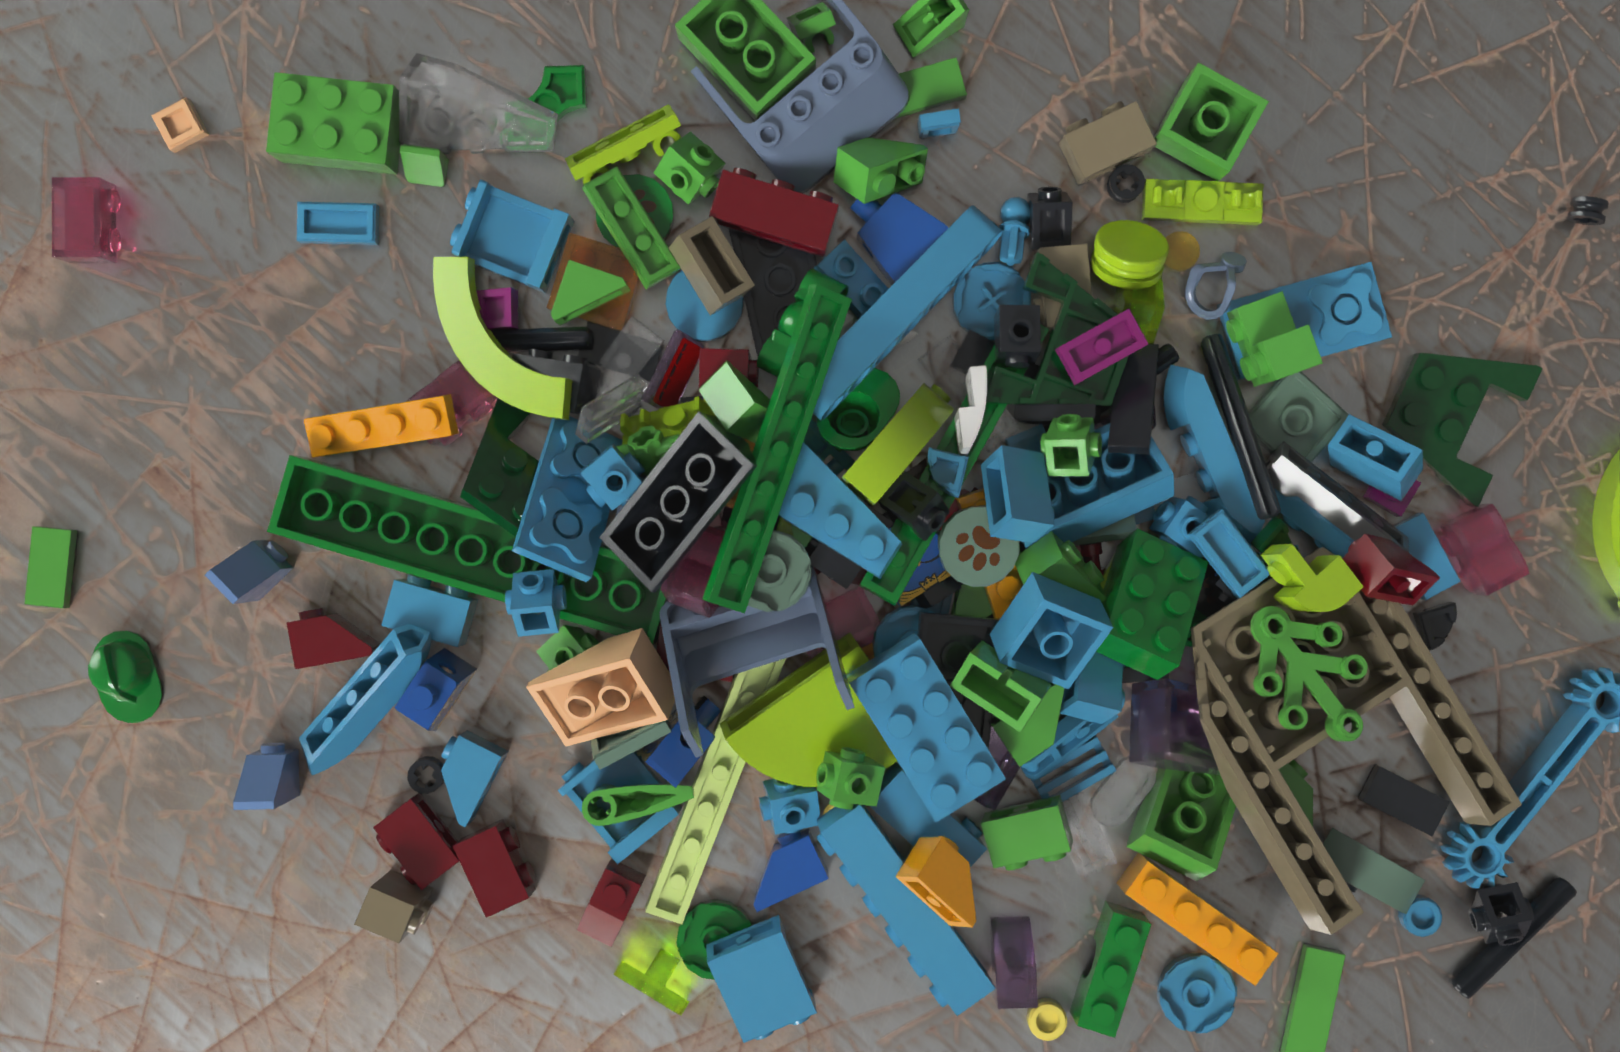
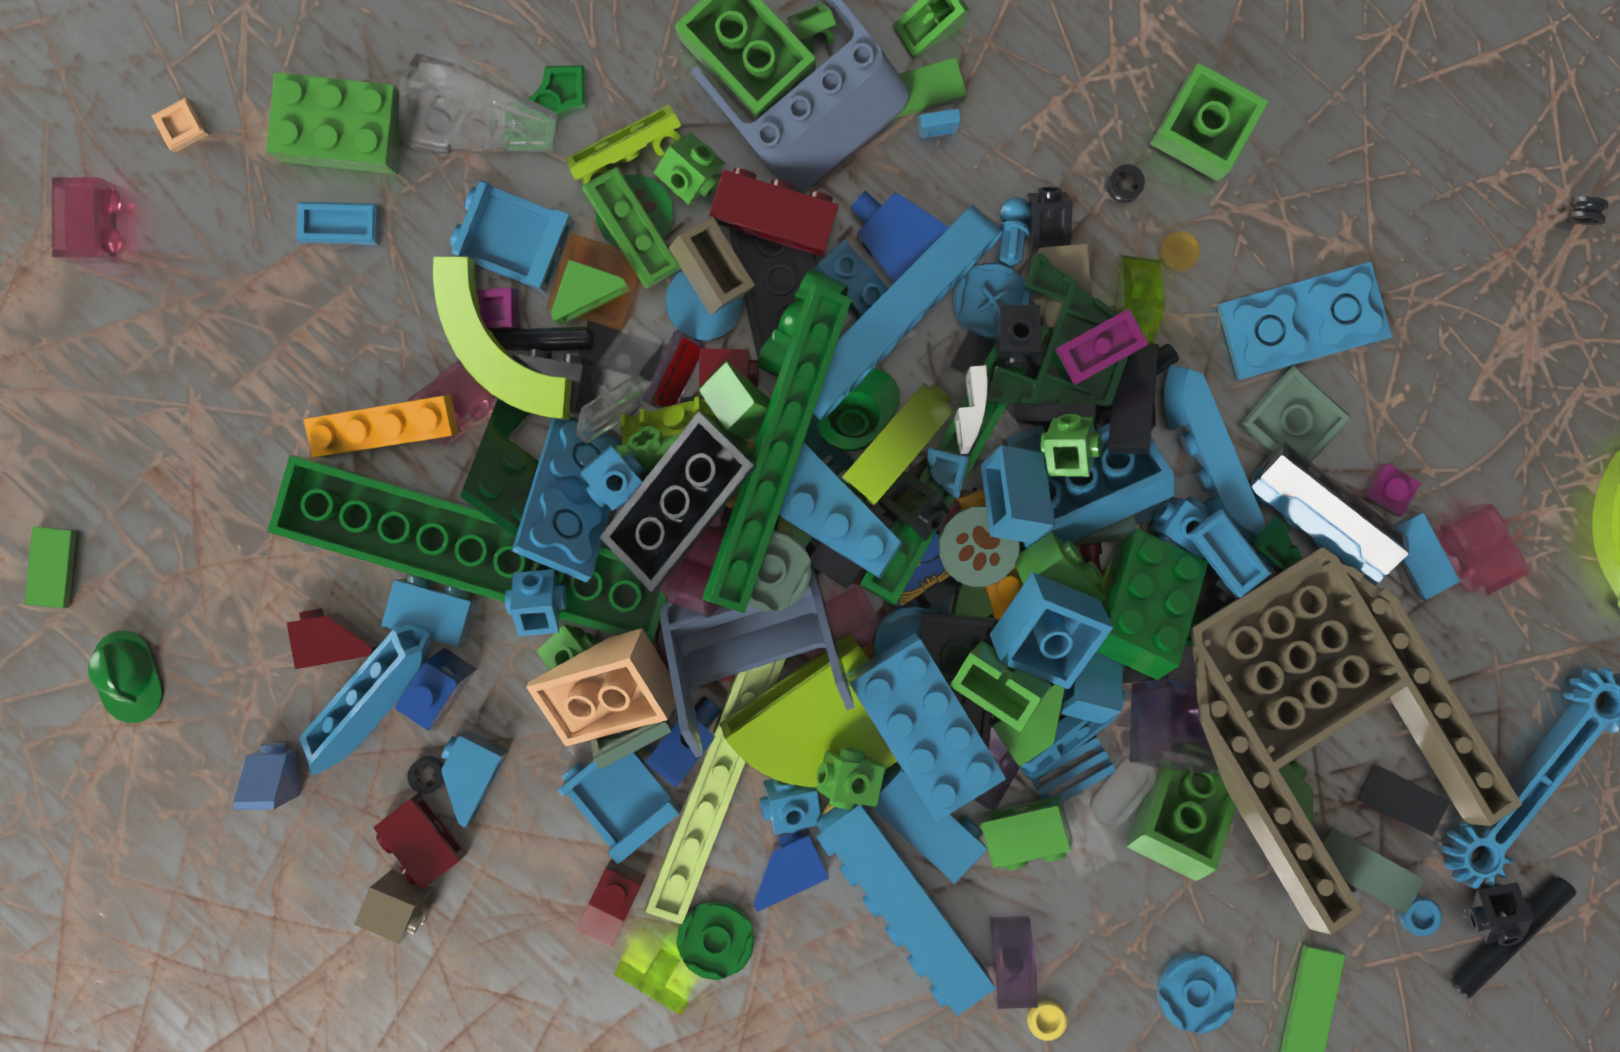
(250, 571): medium blue slope -> none
(424, 165): bright green slope -> none
(495, 867): dark red brick -> none
(632, 801): bright green piece -> none
(760, 979): dark azure panel -> none
(879, 167): bright green slope -> none
(941, 880): light orange slope -> none
(1105, 990): green arch -> none
(1106, 142): dark tan brick -> none
(1129, 254): lime head -> none
(1196, 919): light orange arch -> none
(1202, 201): lime plate -> none
(1229, 262): sand blue piece -> none
(1240, 427): black axle -> none
(1270, 340): bright green brick -> none
(1303, 669): bright green plant -> none
(1310, 587): lime brick -> none
(1375, 457): dark azure brick -> none
(1388, 570): dark red slope -> none
(1435, 623): black tile -> none
(1440, 404): dark green wing -> none

